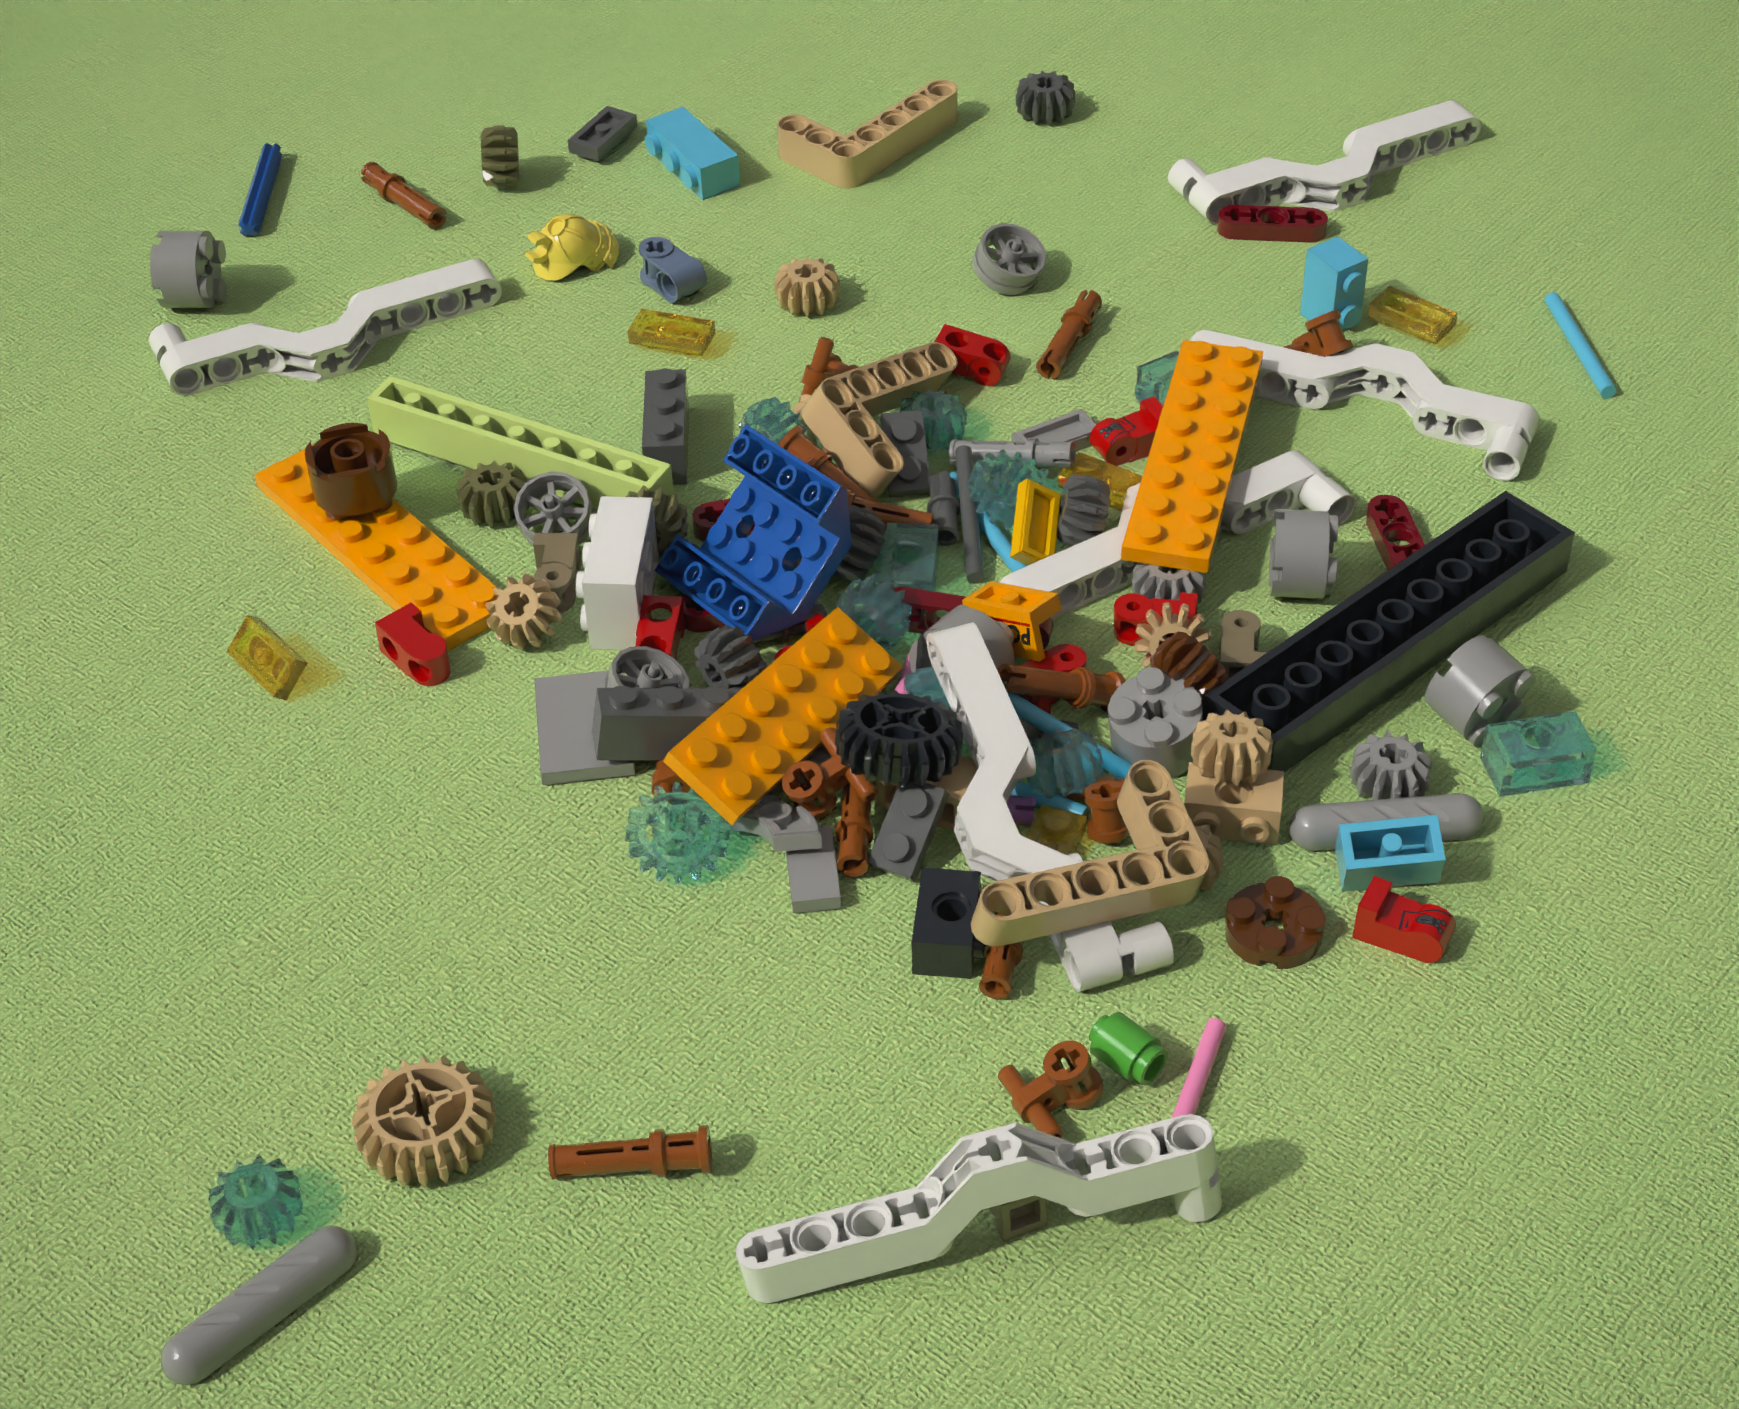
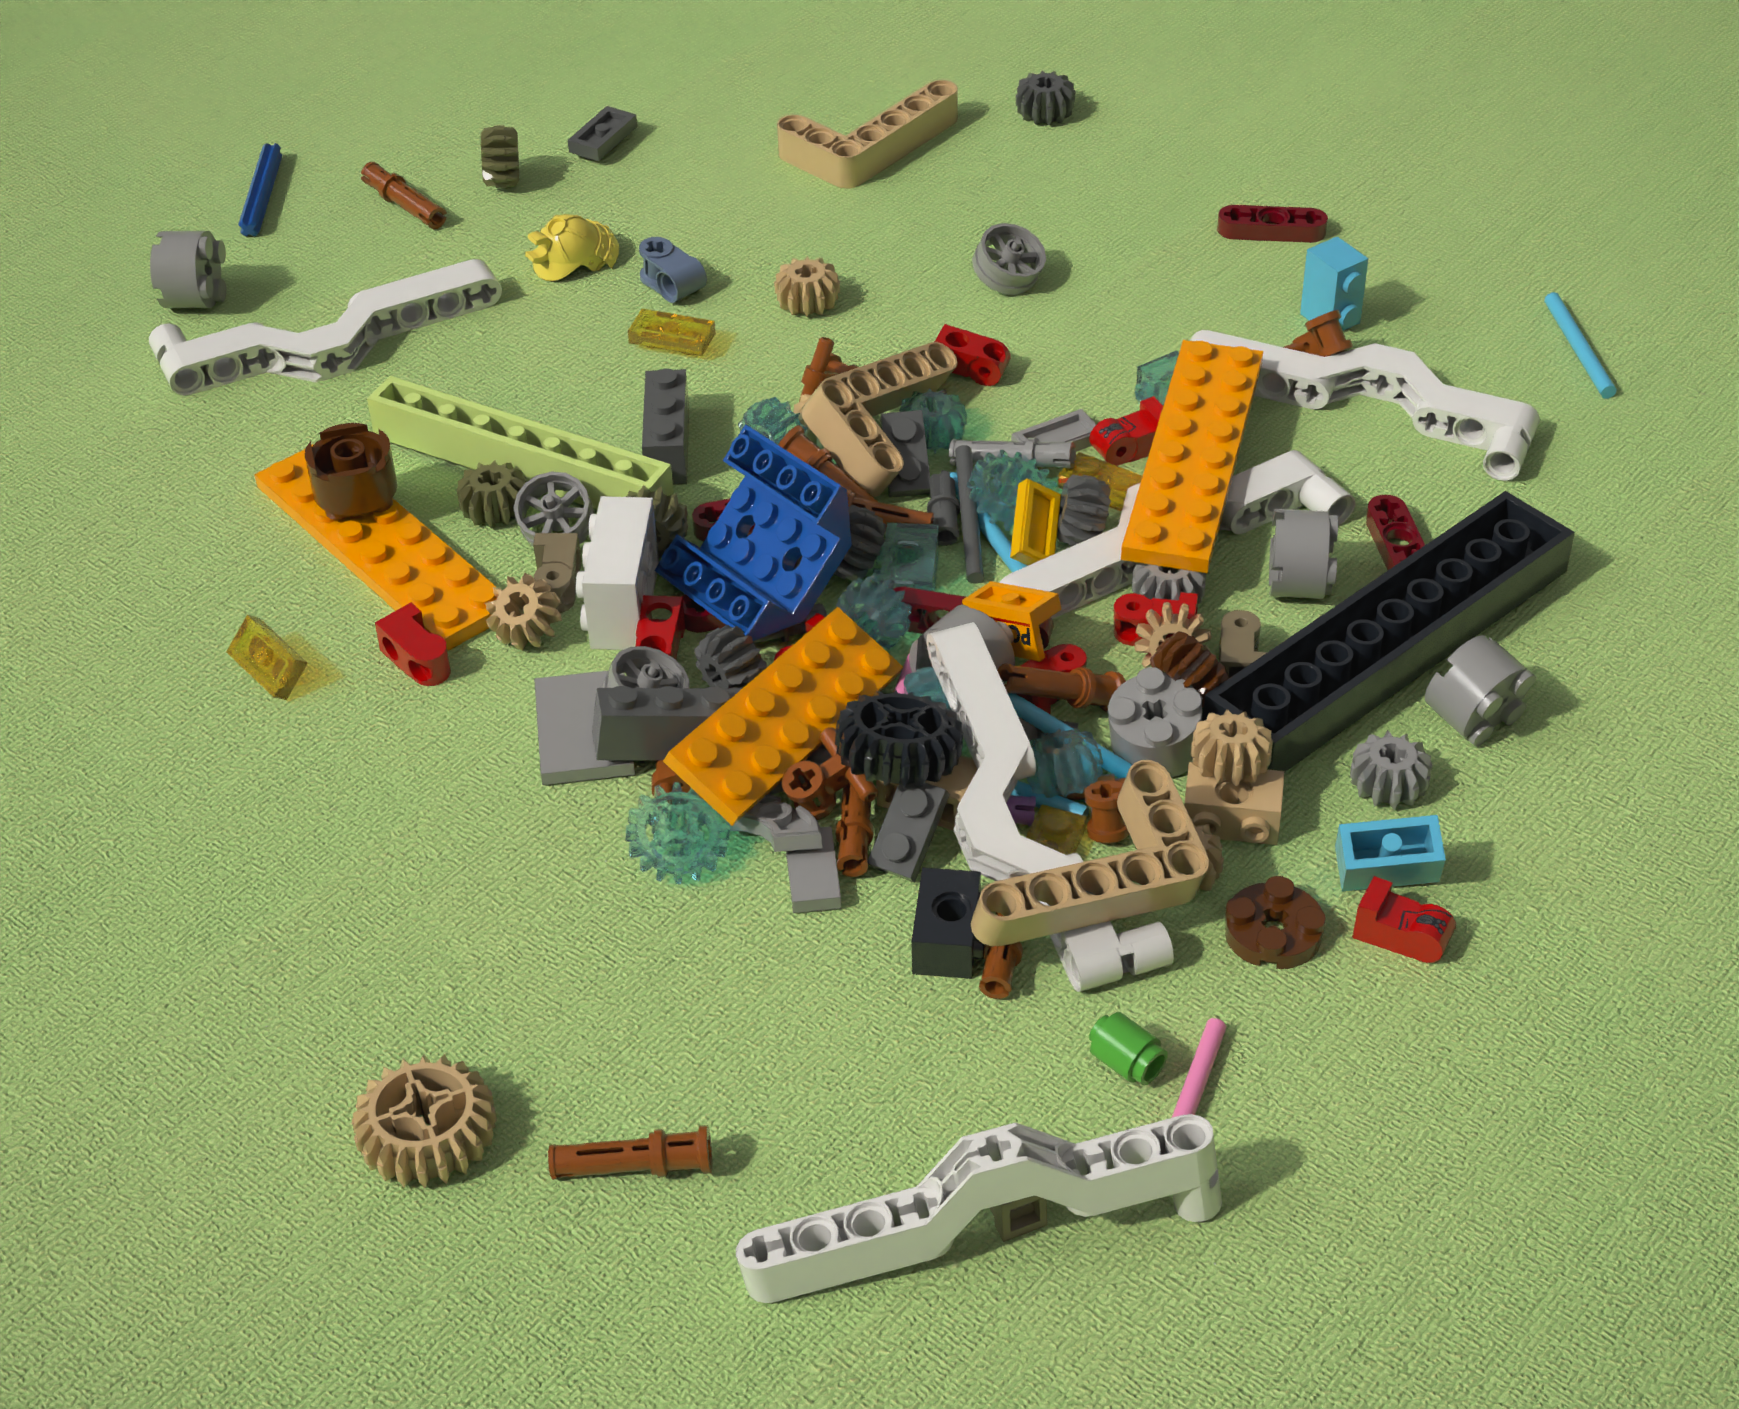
(255, 1202): clear light blue gear -> none
(258, 1305): light grey piece -> none
(692, 153): medium azure brick -> none
(1054, 1087): dark orange piece -> none
(1074, 326): dark orange pin -> none
(1317, 825): light grey piece -> none
(1333, 183): white beam -> none
(1412, 315): clear yellow plate -> none
(1537, 753): clear light blue brick -> none

